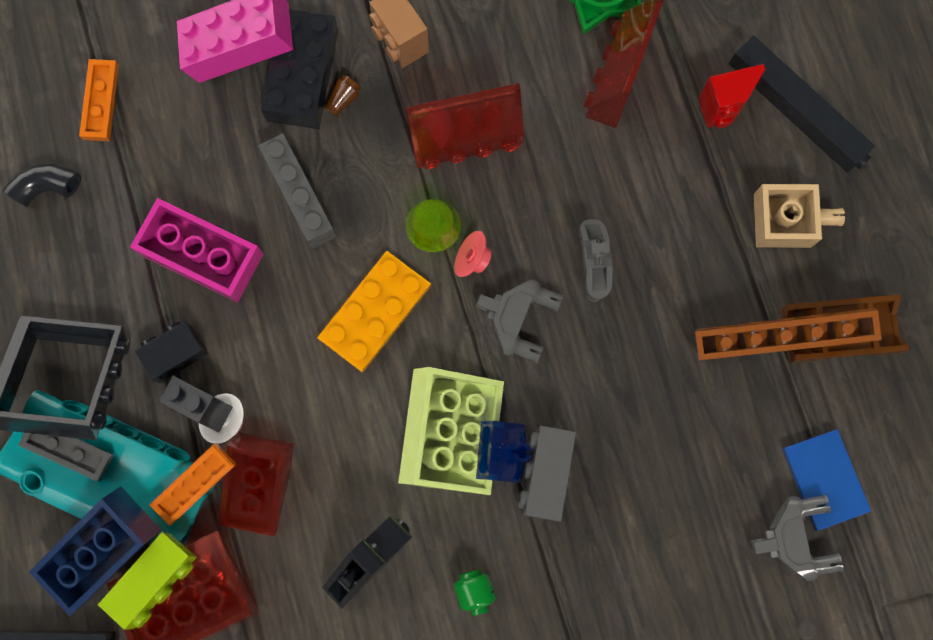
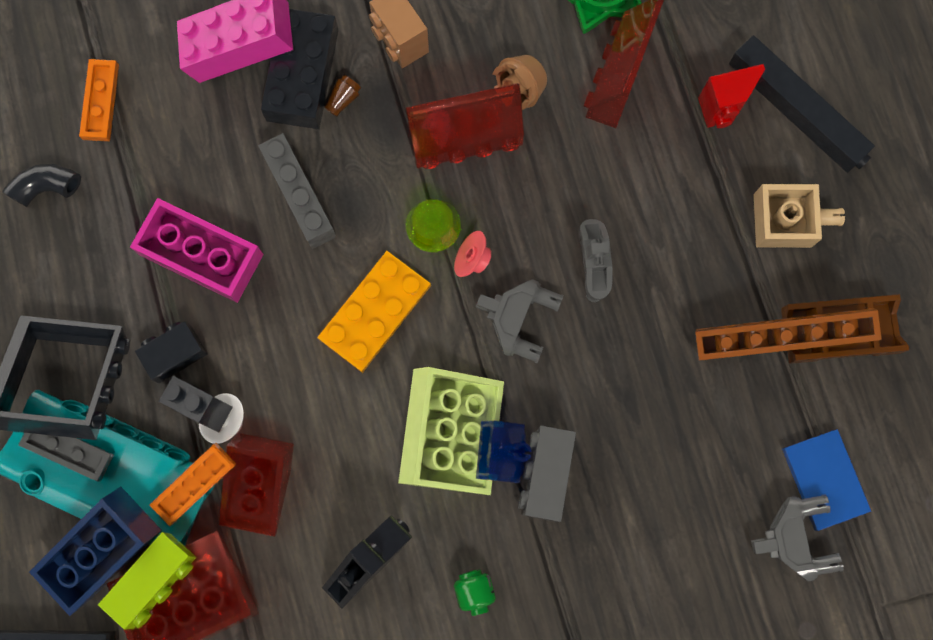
(526, 72): none -> medium nougat cone

